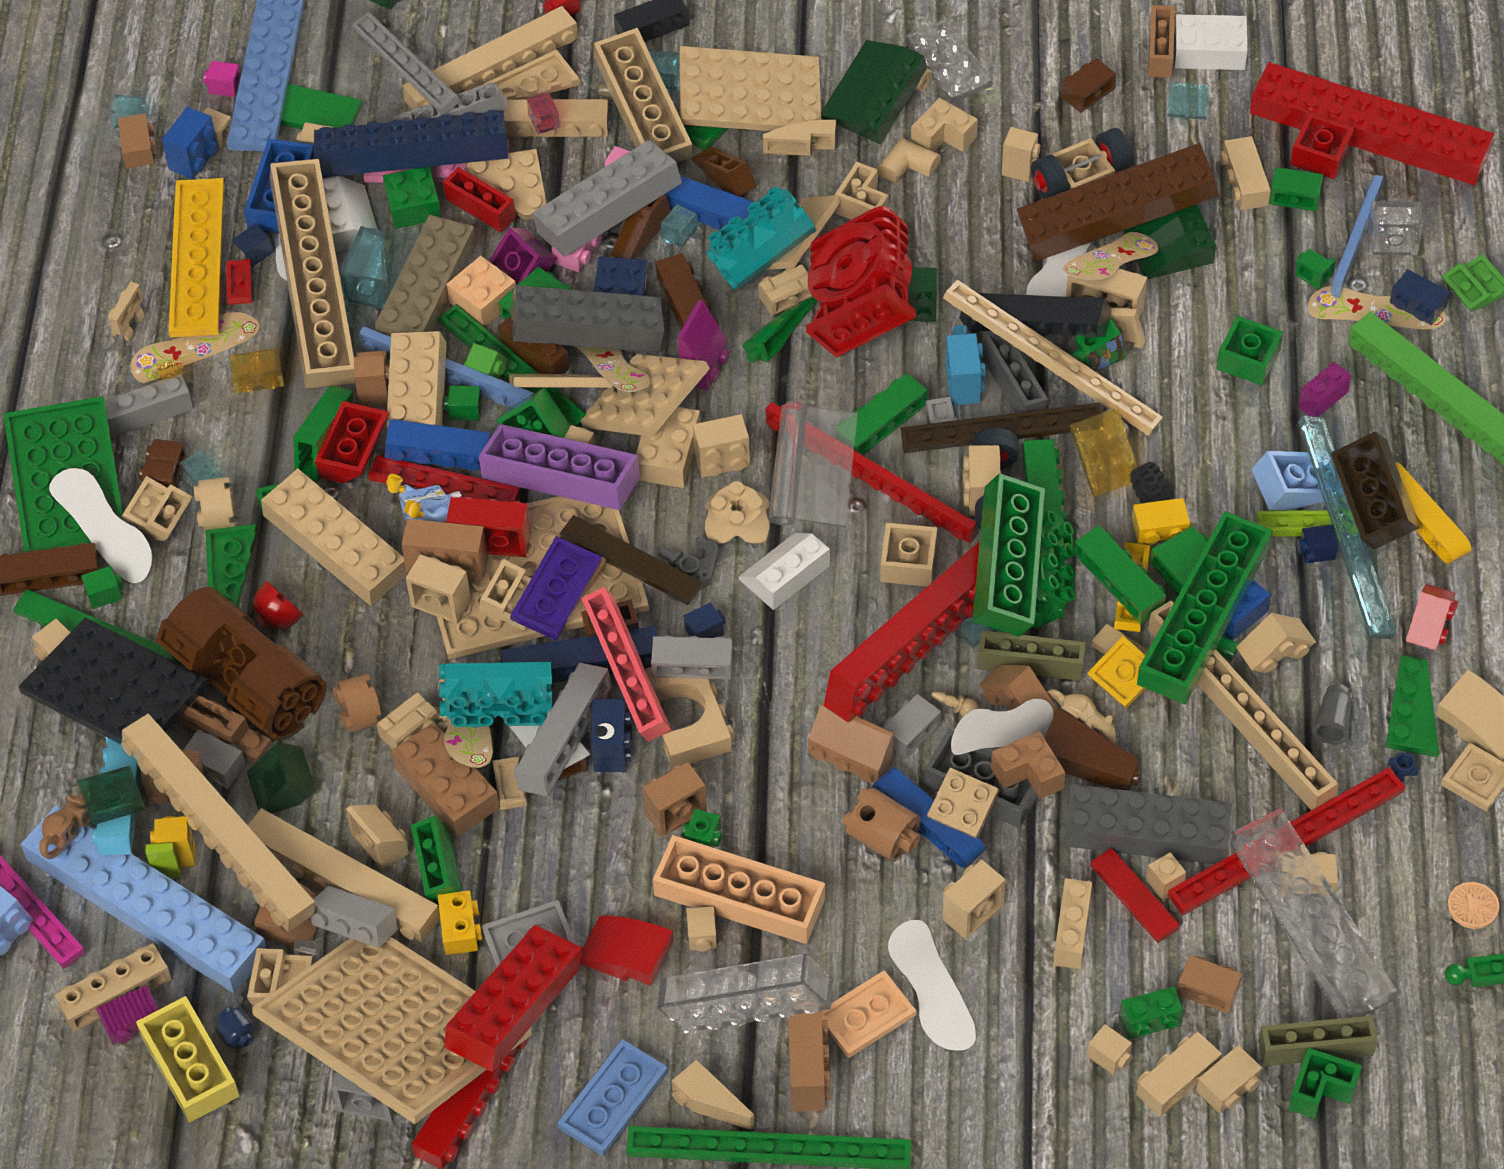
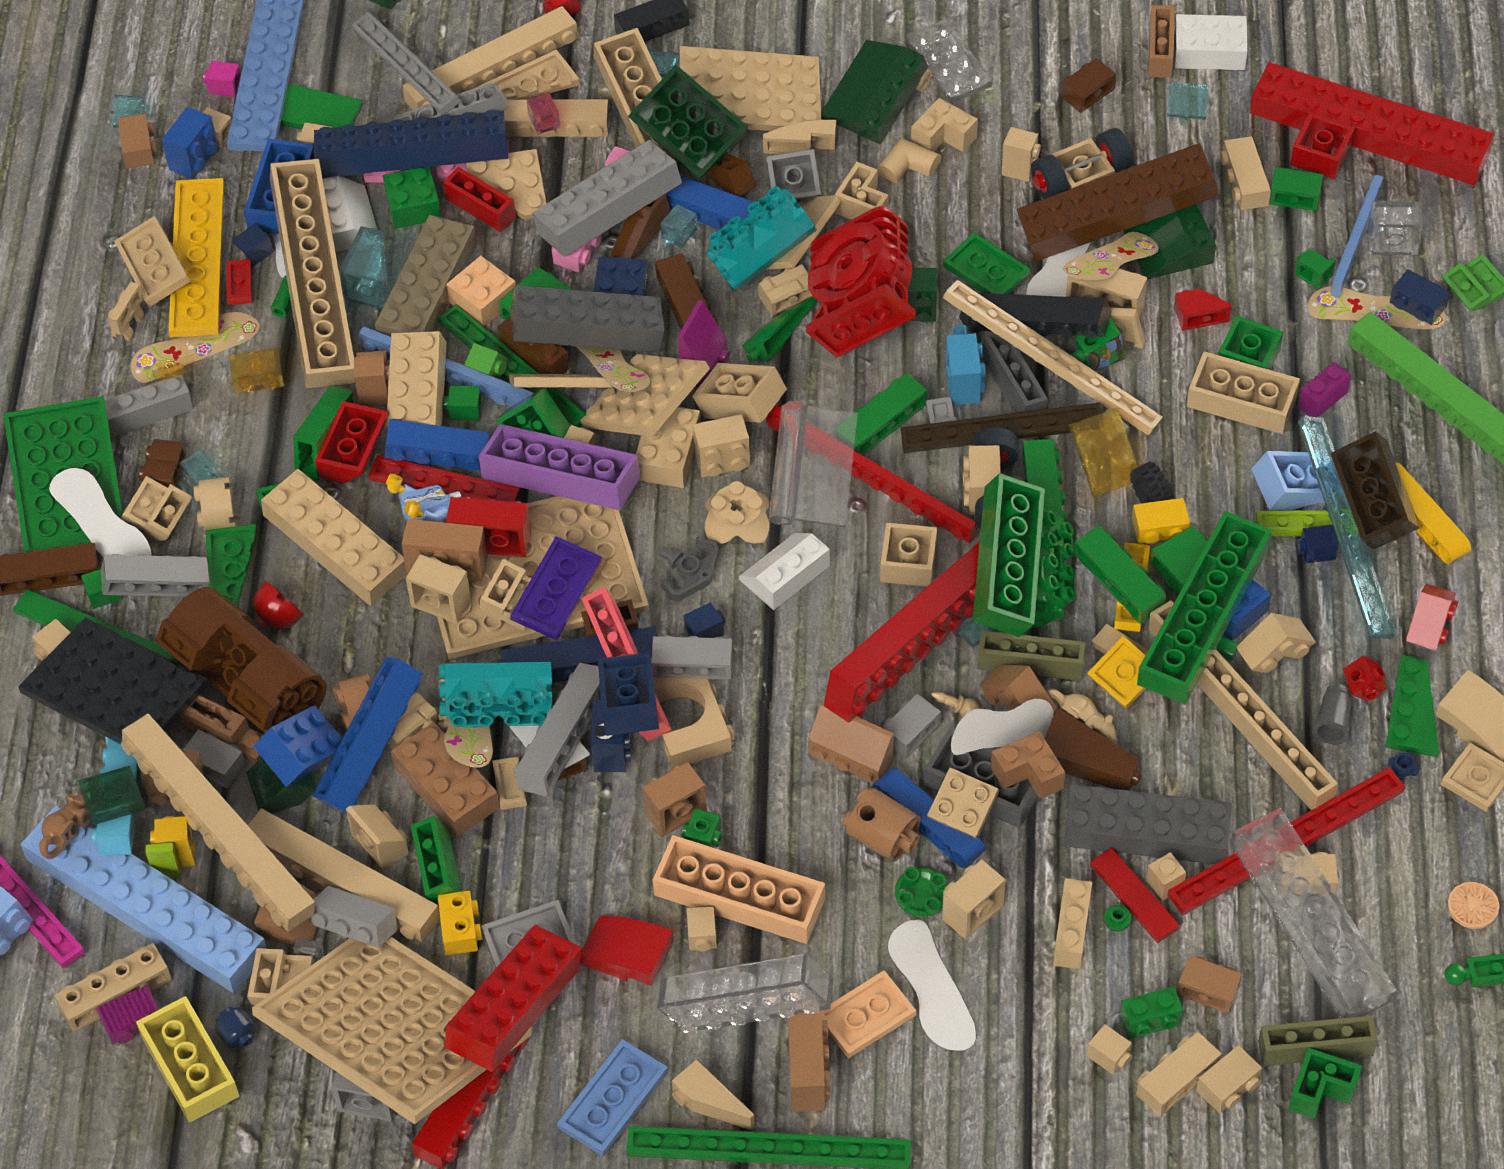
(152, 261): none -> tan plate
(153, 575): none -> light grey brick
(282, 302): none -> green bar
(299, 745): none -> blue brick
(368, 734): none -> blue brick
(521, 254): magenta slope -> none
(628, 694): none -> dark blue slope
(631, 560): dark brown tile -> none
(688, 122): none -> dark green slope
(739, 390): none -> tan brick
(795, 173): none -> light grey slope
(920, 891): none -> green dish
(986, 266): none -> green plate
(1117, 924): none -> green plate
(1200, 309): none -> red slope
(1243, 392): none -> tan brick
(1365, 678): none -> red brick

